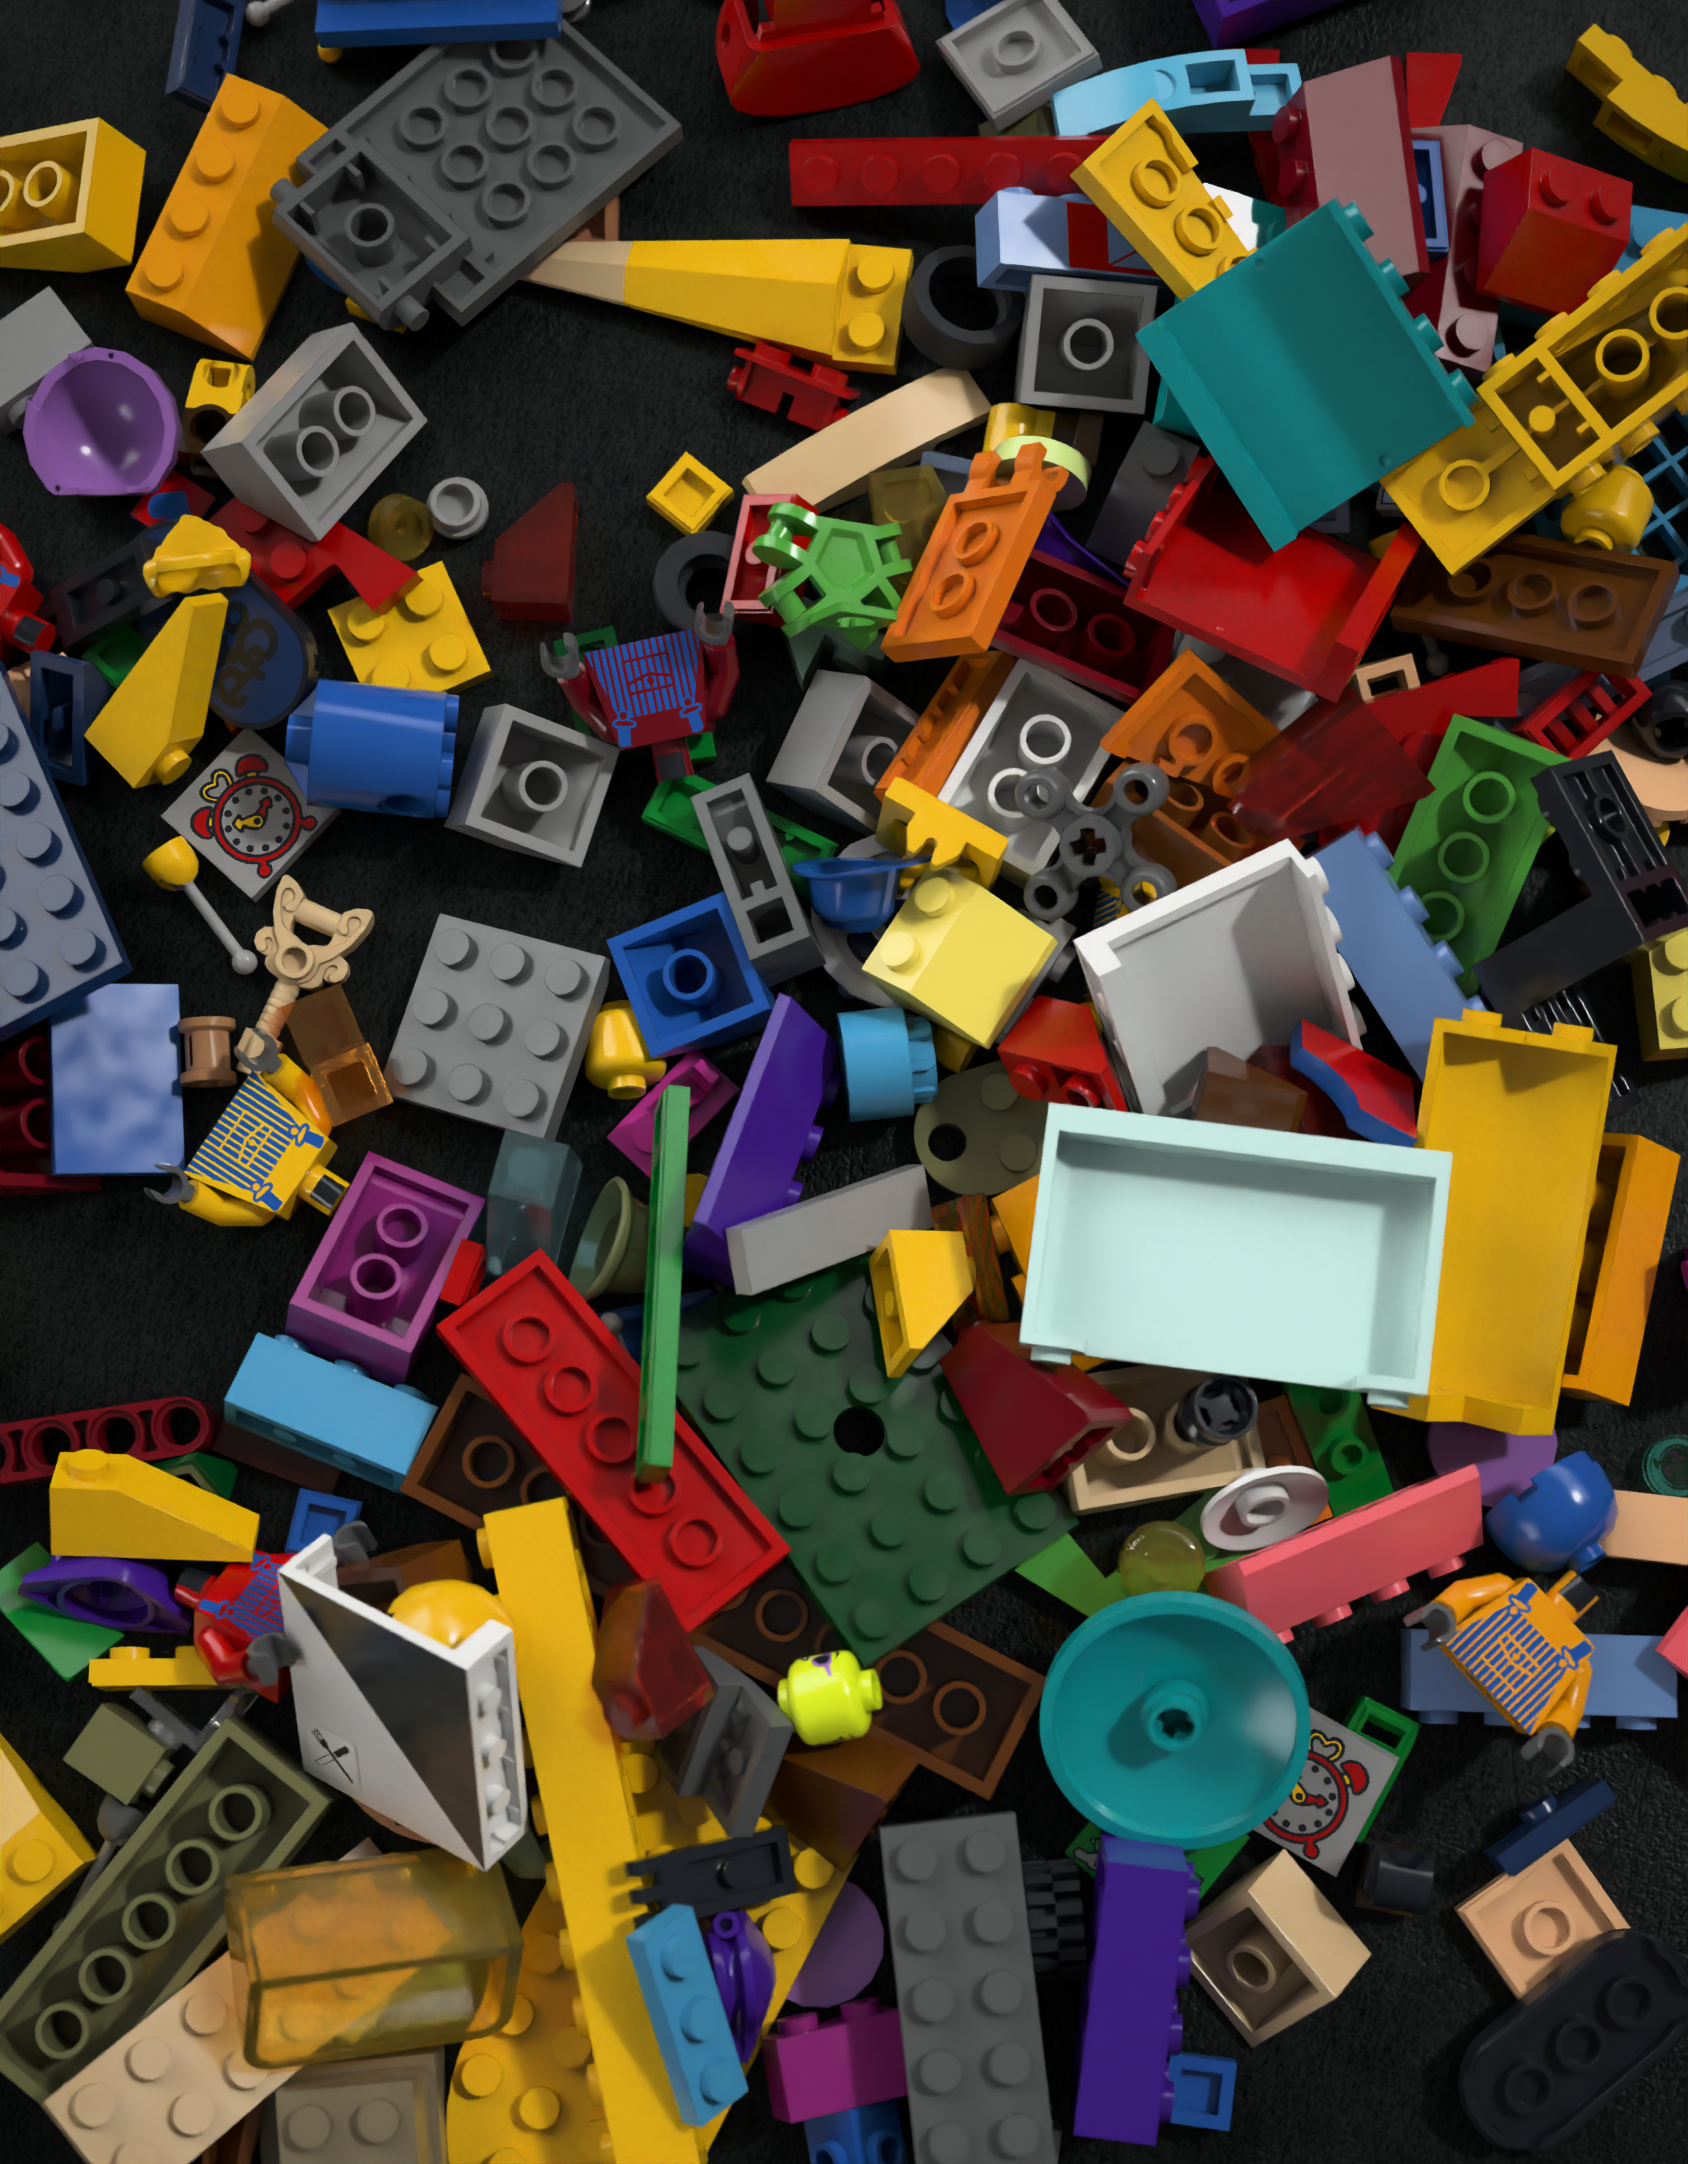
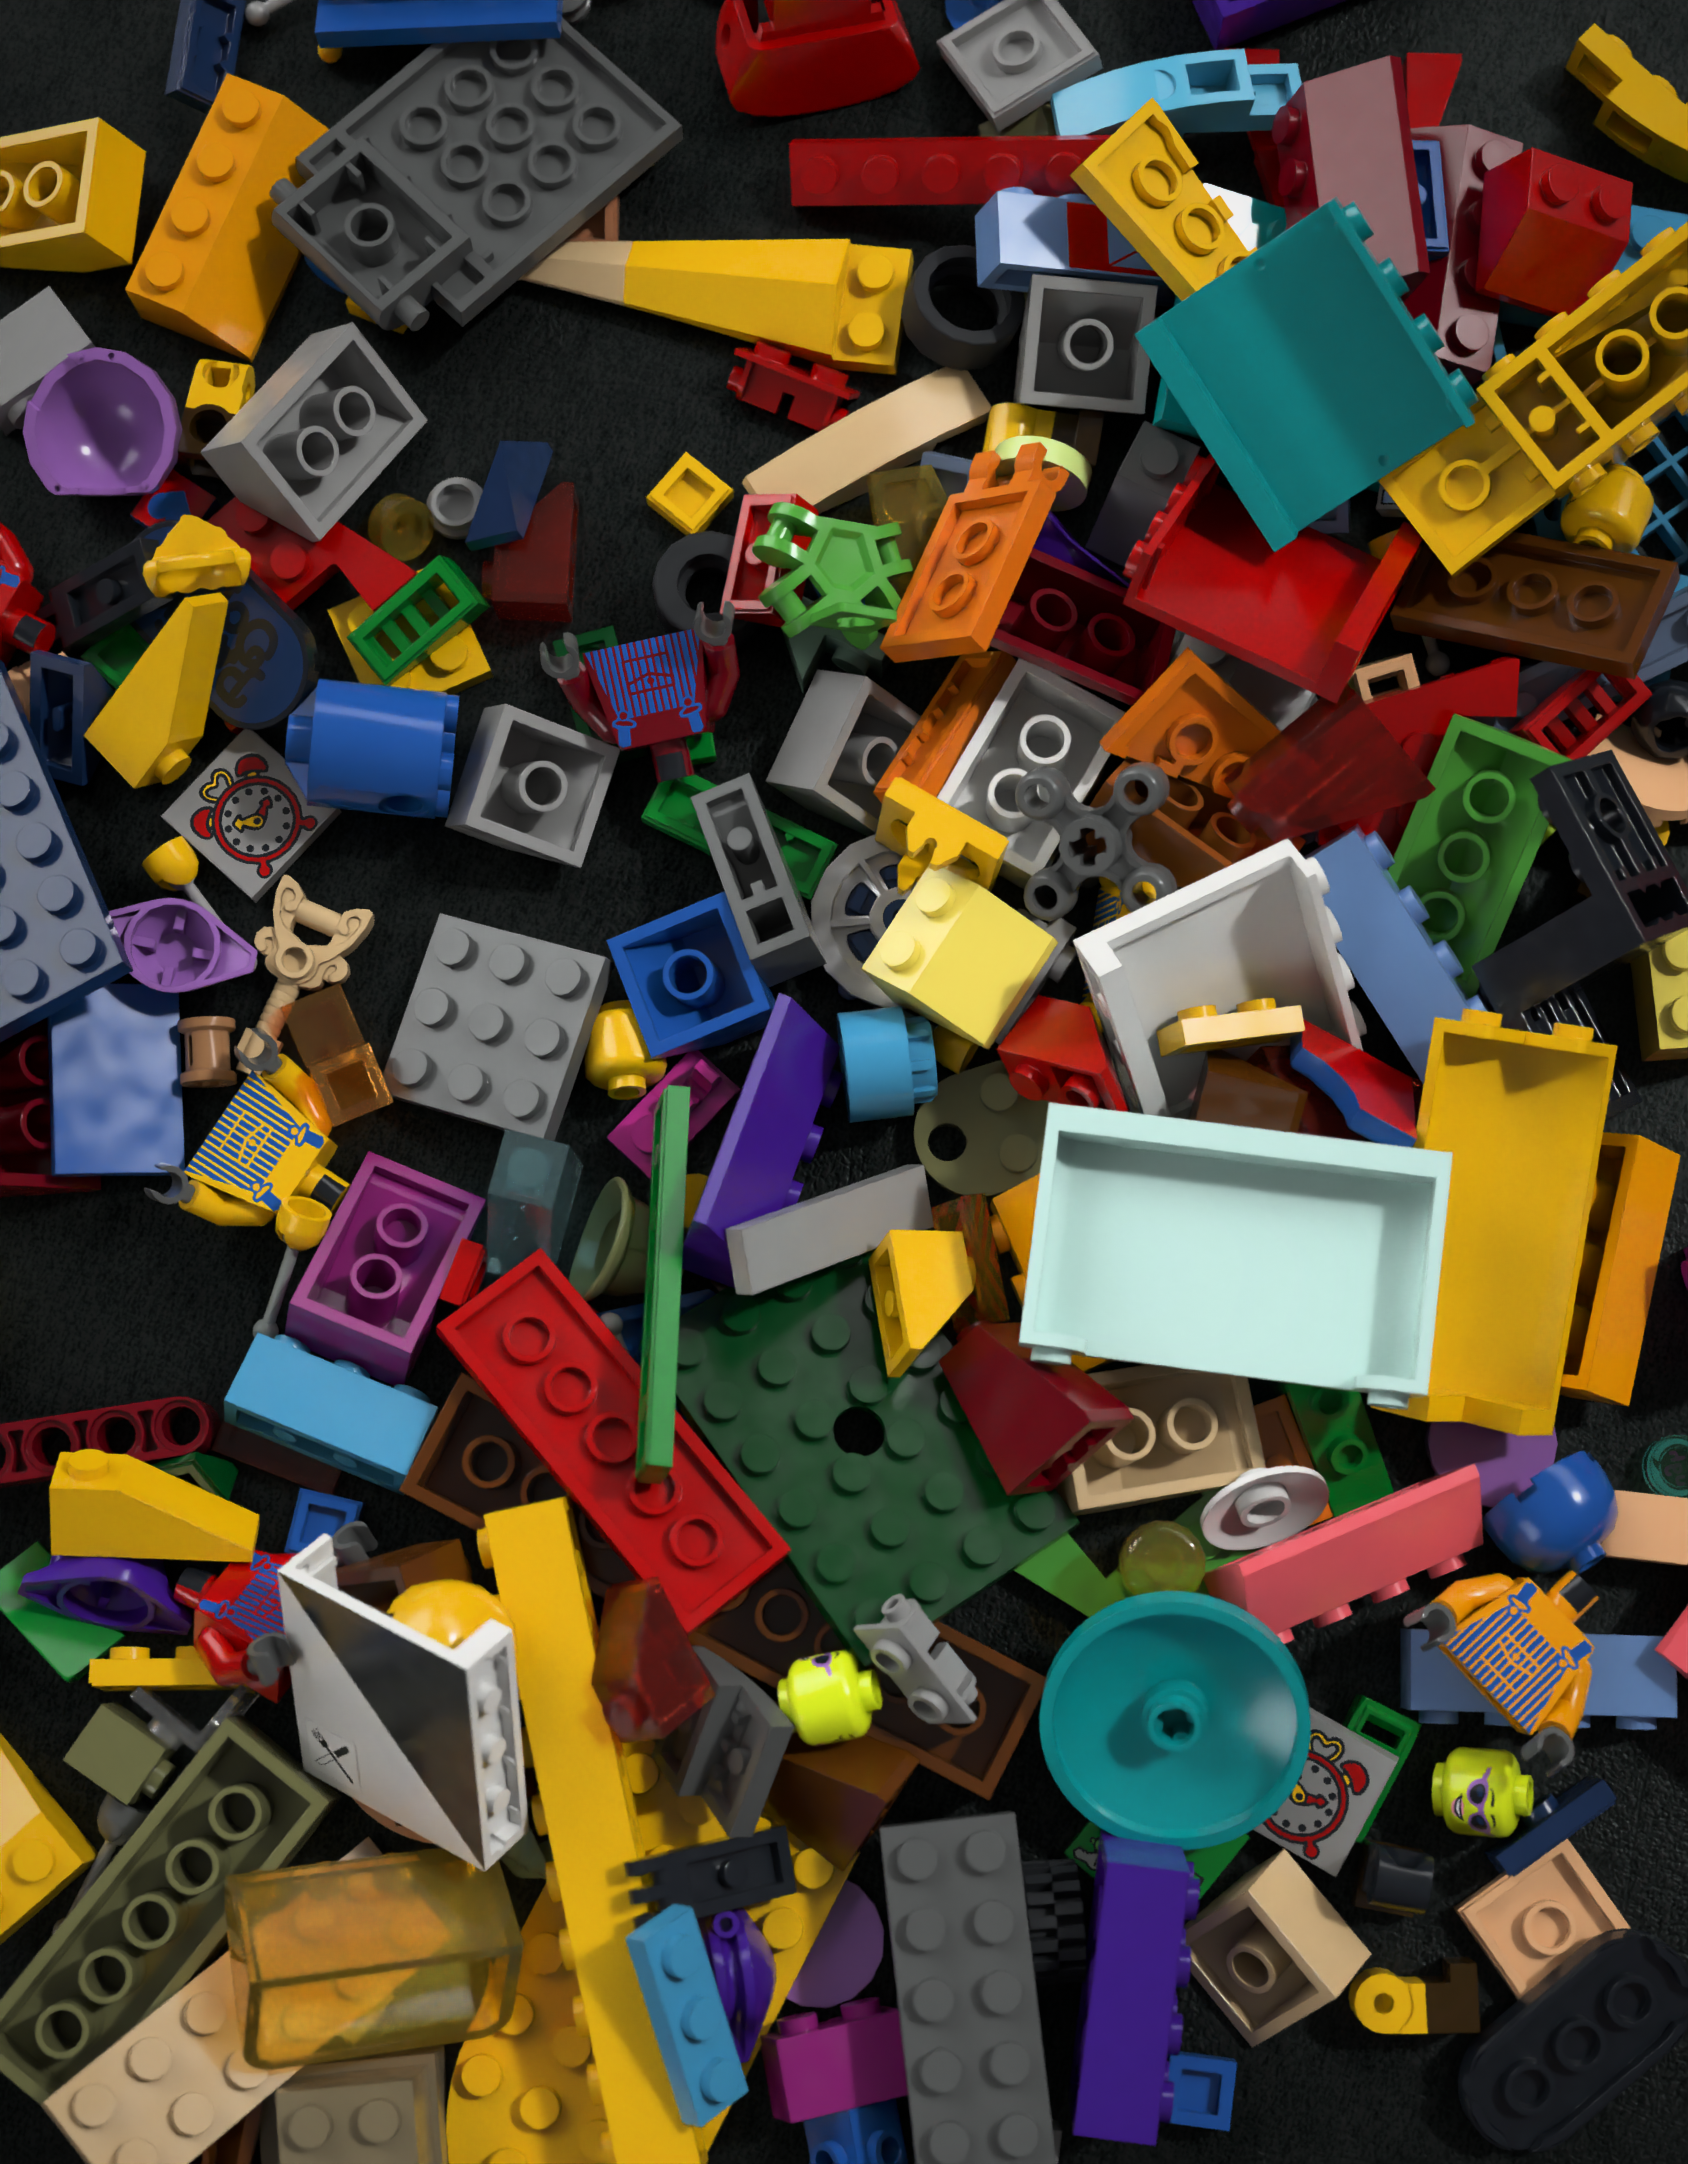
(180, 945): none -> medium lavender hat
(301, 1226): none -> yellow hinge
(403, 603): none -> green slope
(509, 494): none -> dark blue slope
(854, 891): blue piece -> none
(934, 1683): none -> light grey hinge
(1227, 1402): black wheel -> none
(1253, 1024): none -> yellow plate
(1419, 2002): none -> leg
(1481, 1792): none -> neon yellow head

